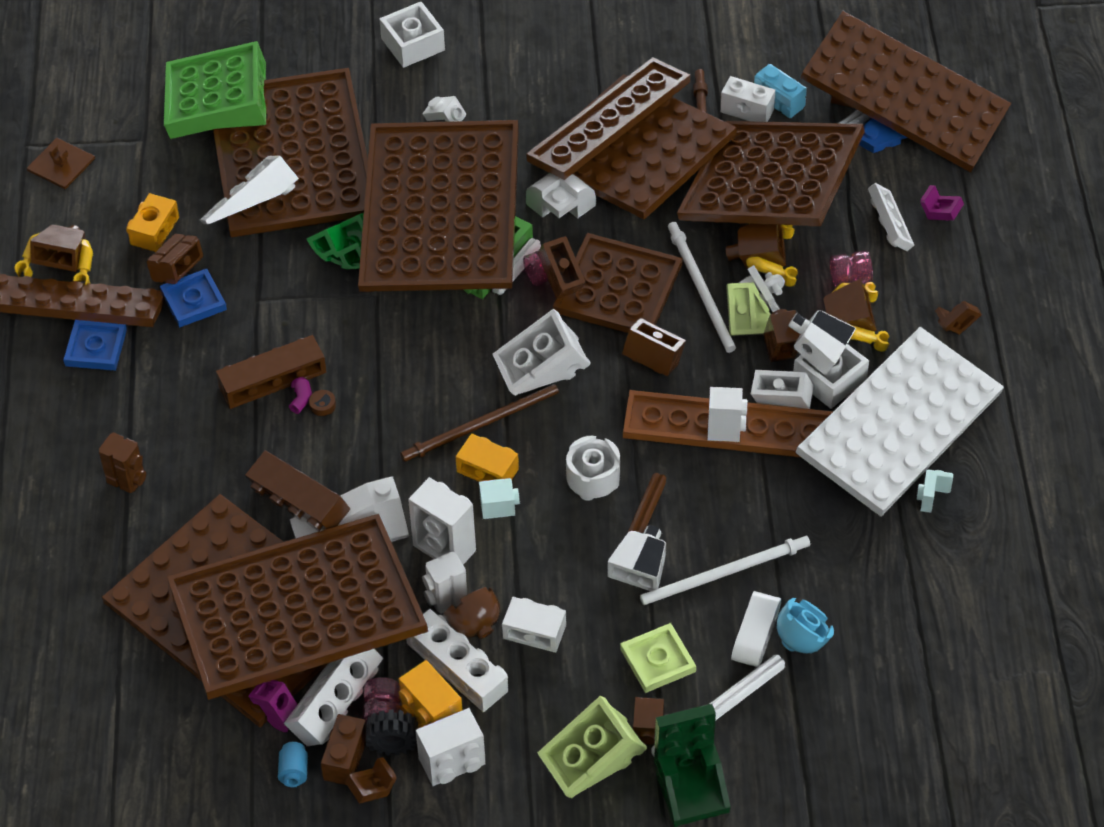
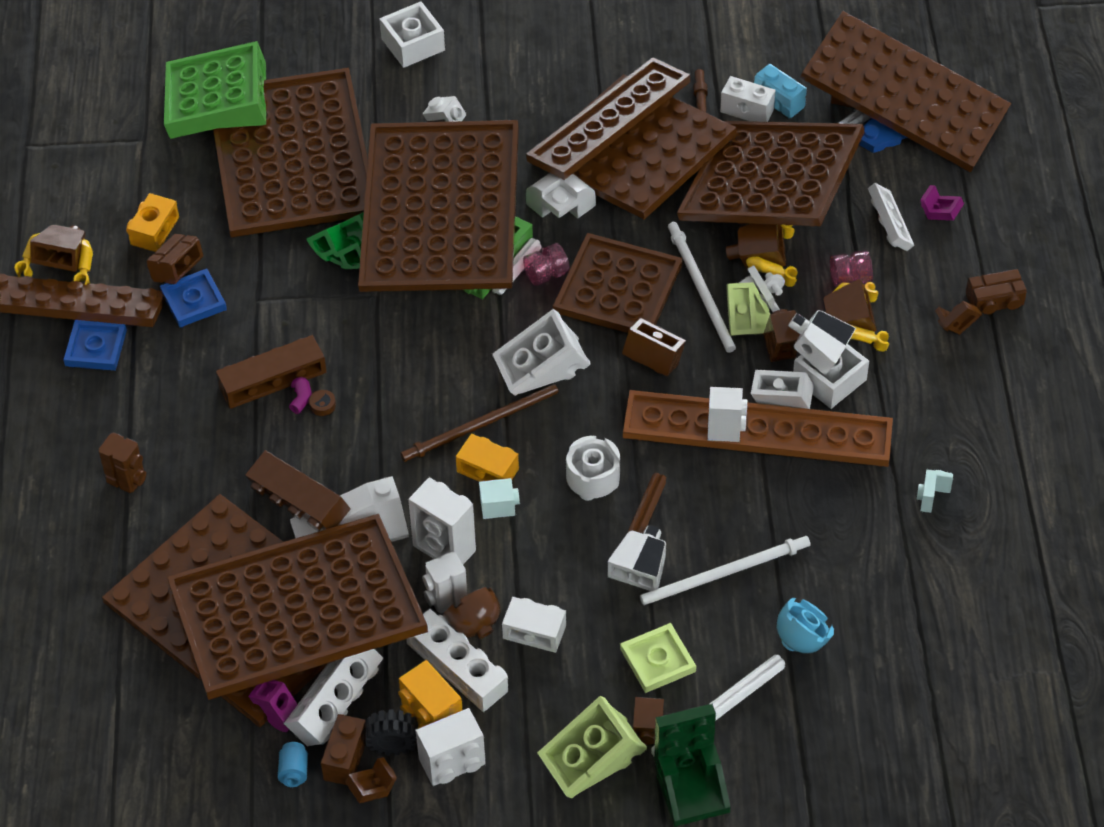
(61, 163): reddish brown piece -> none
(263, 182): white wedge -> none
(381, 695): clear pink wheel -> none
(561, 267): reddish brown brick -> none
(756, 629): white beam -> none
(899, 421): white plate -> none
(996, 291): none -> reddish brown brick

